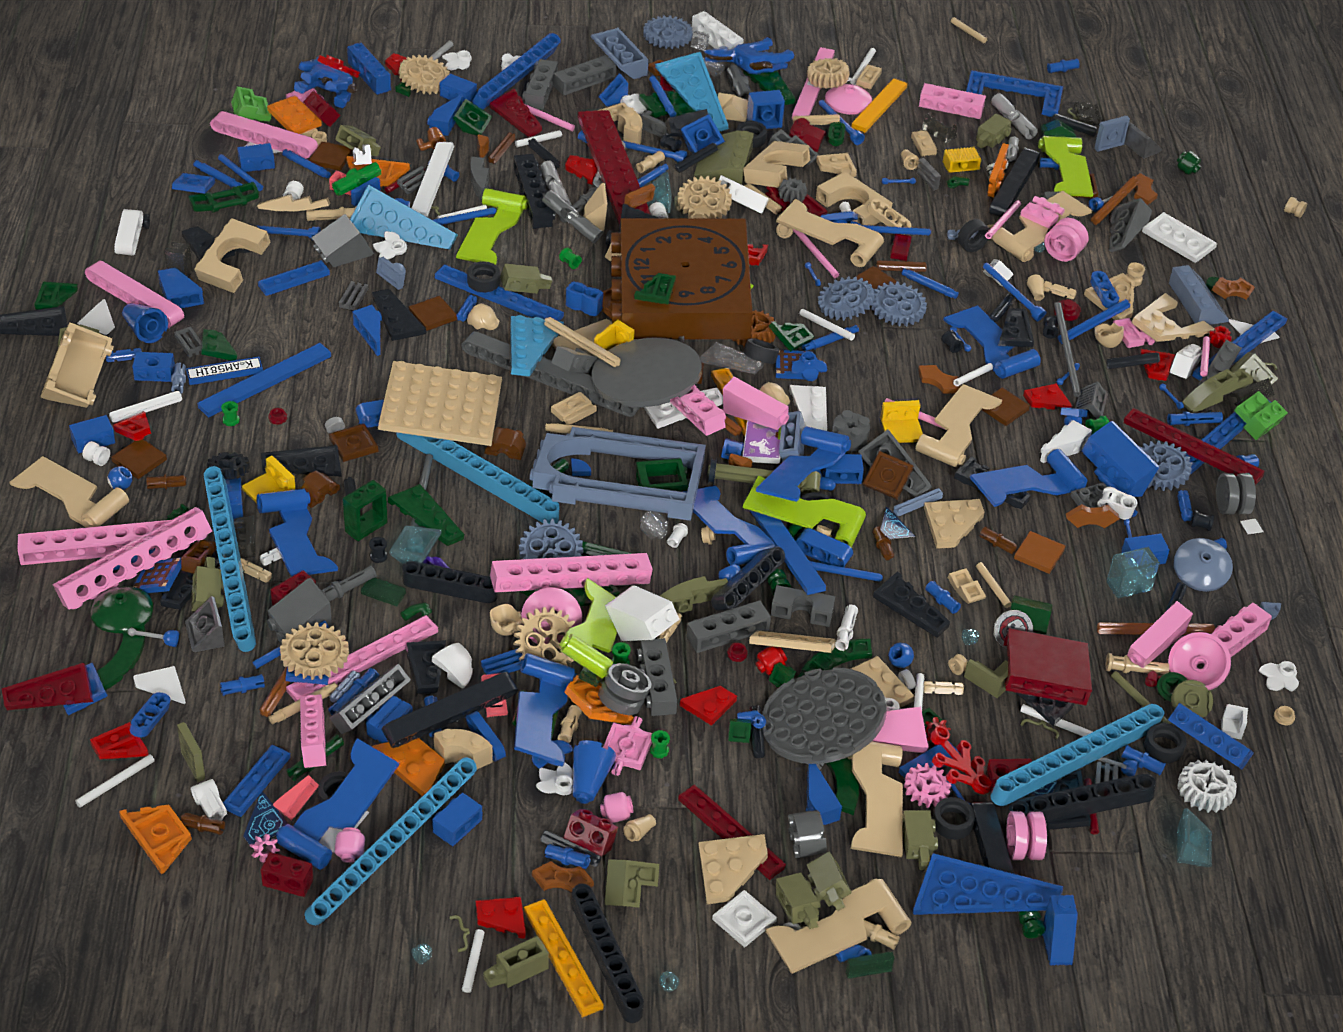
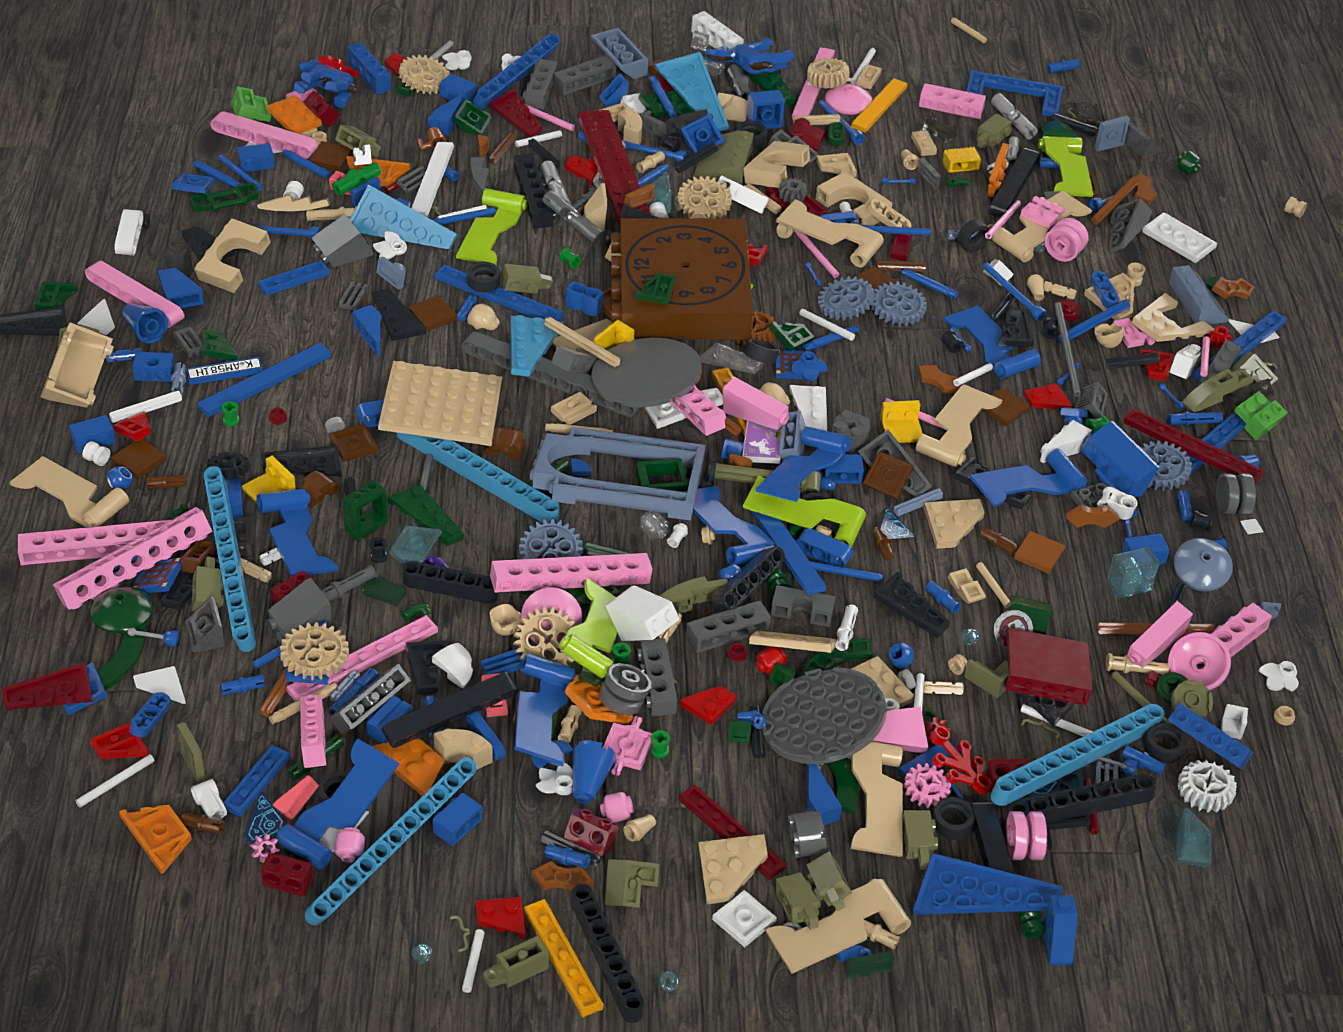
(668, 32): sand blue gear -> none

